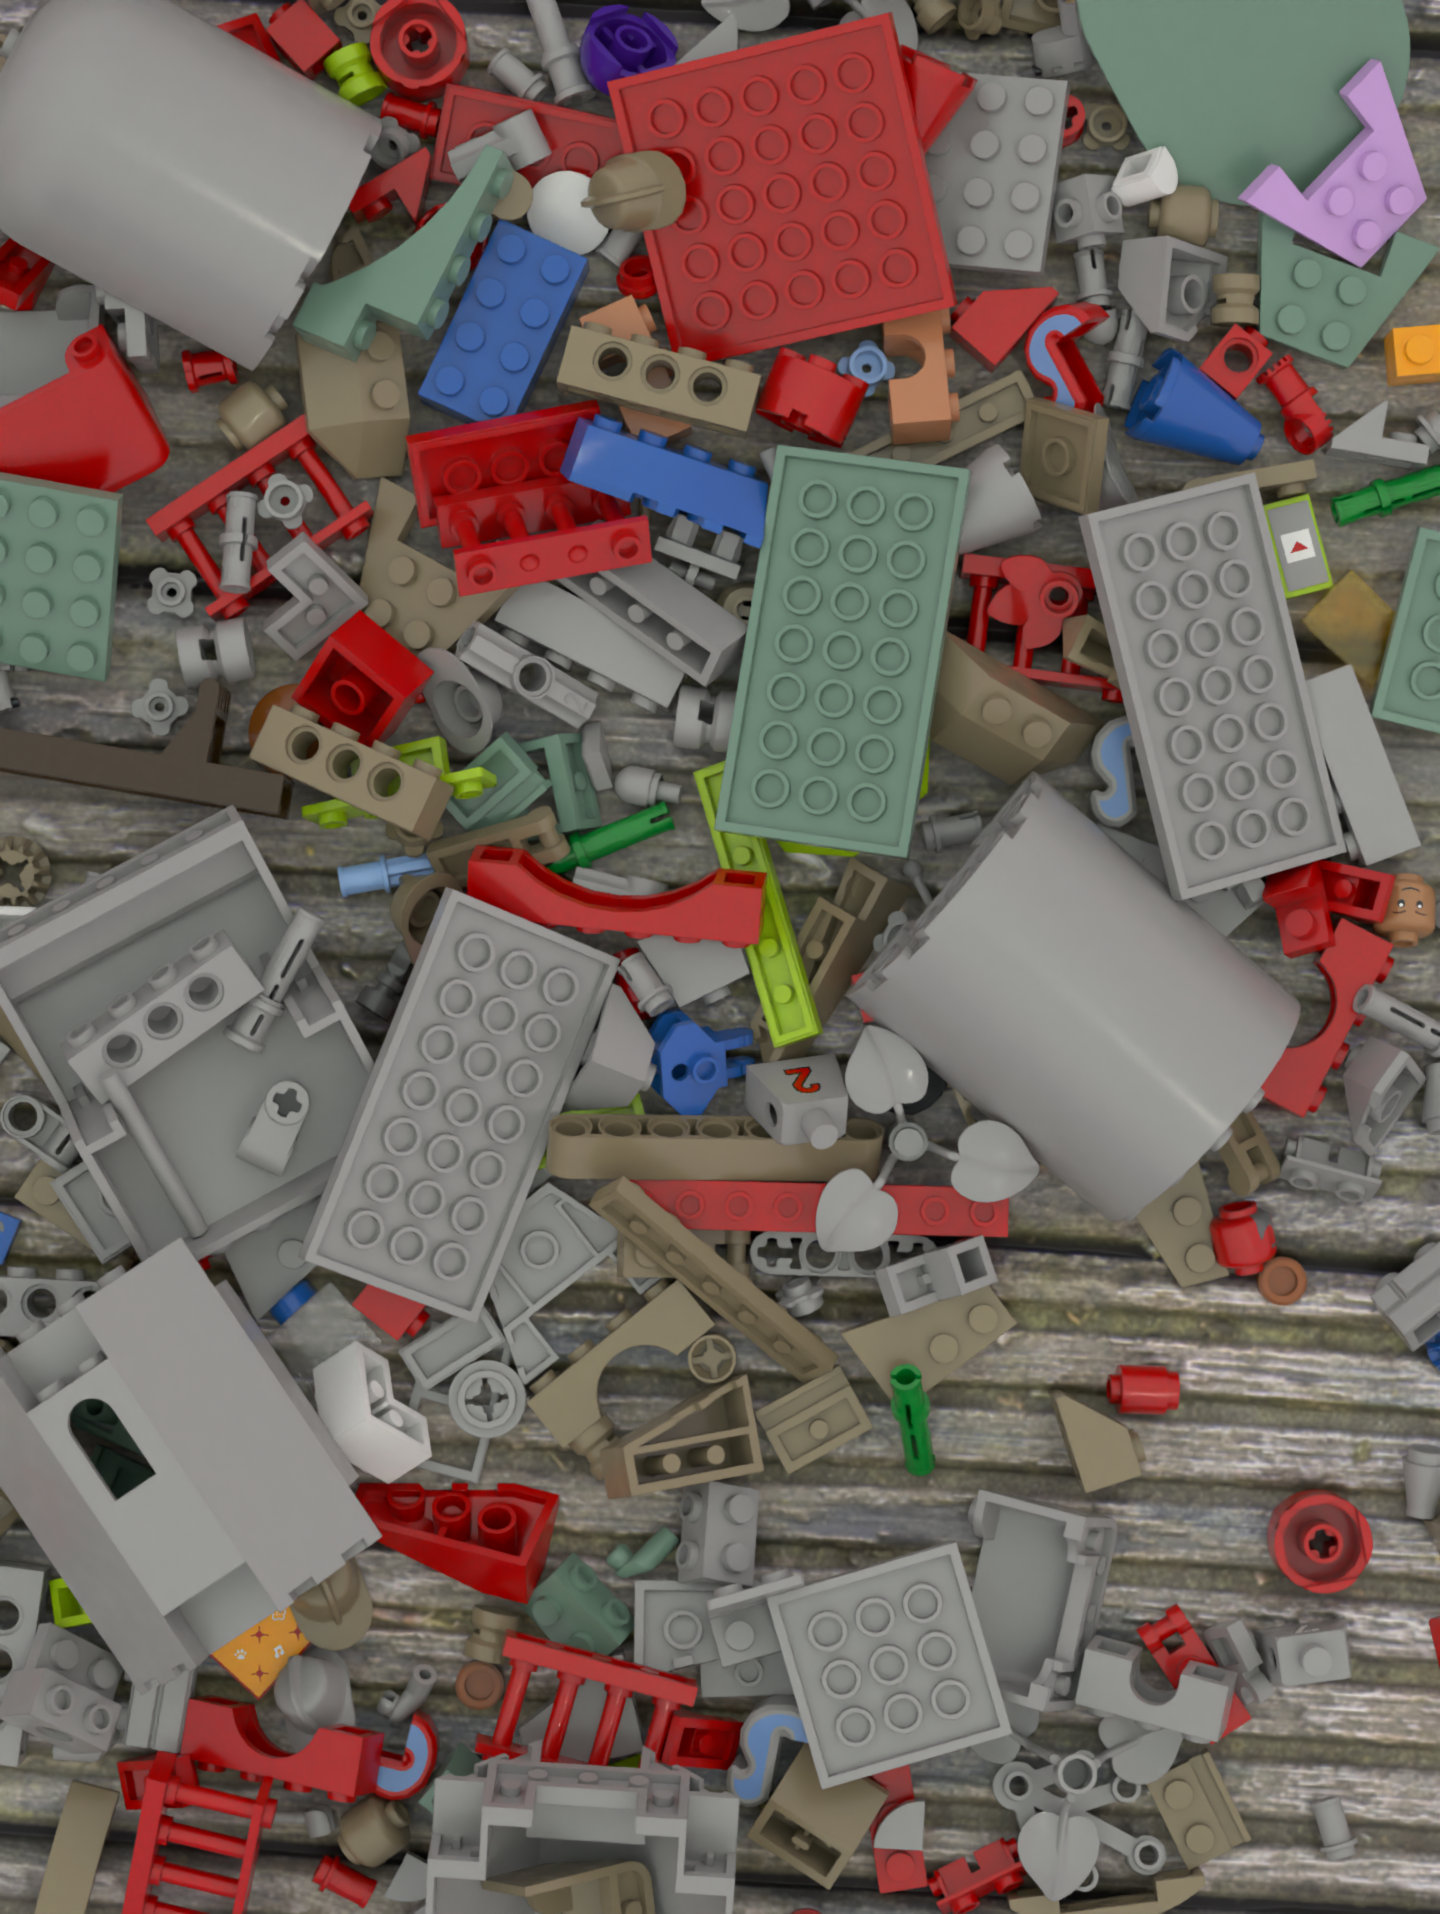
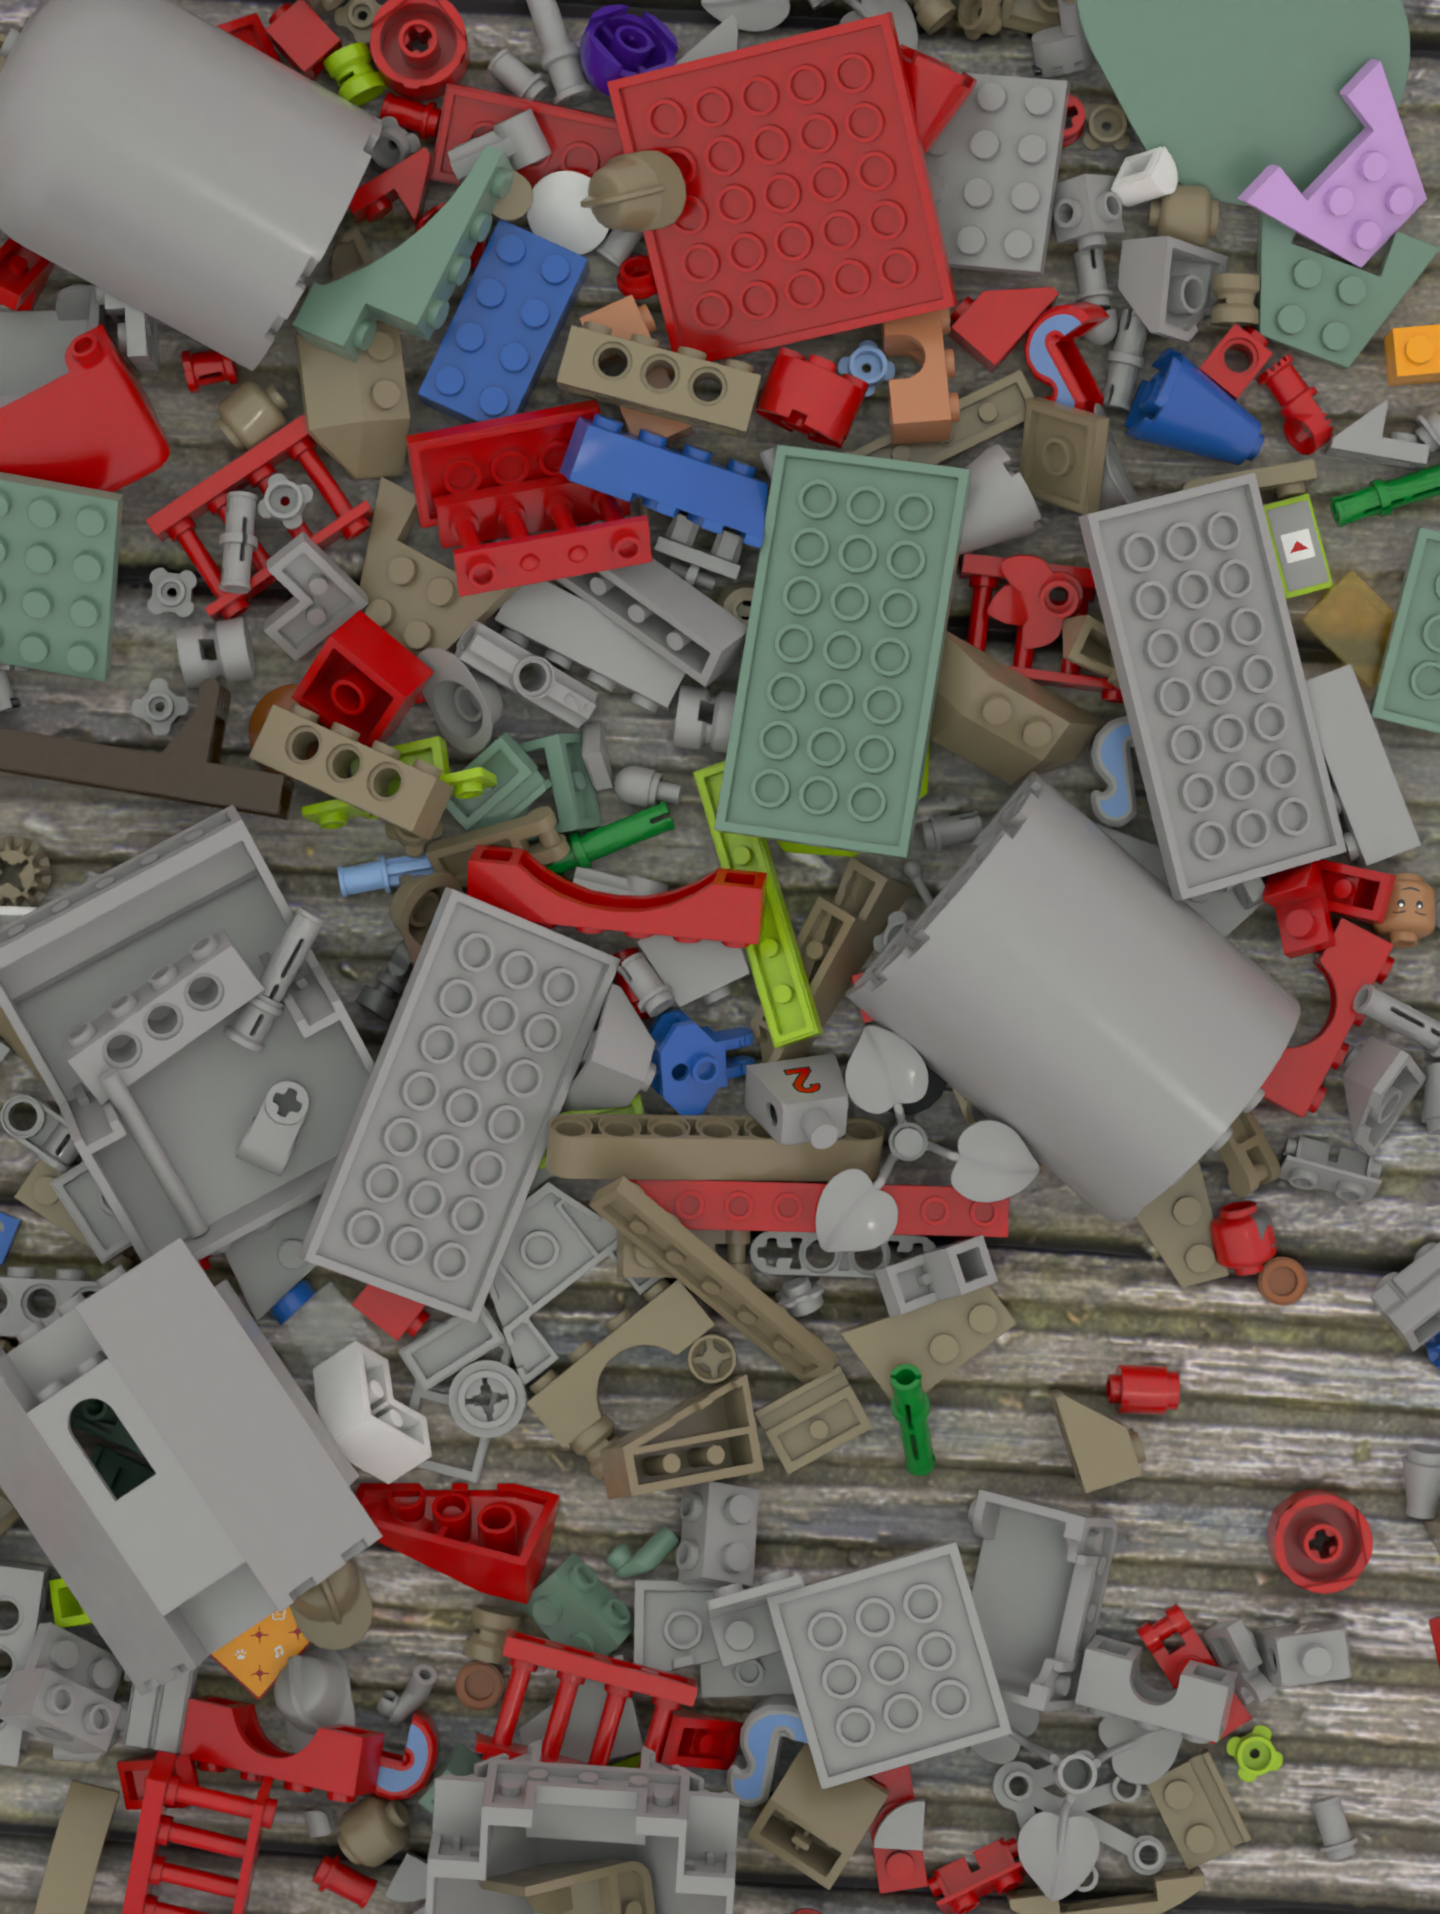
(1267, 1759): none -> lime plate

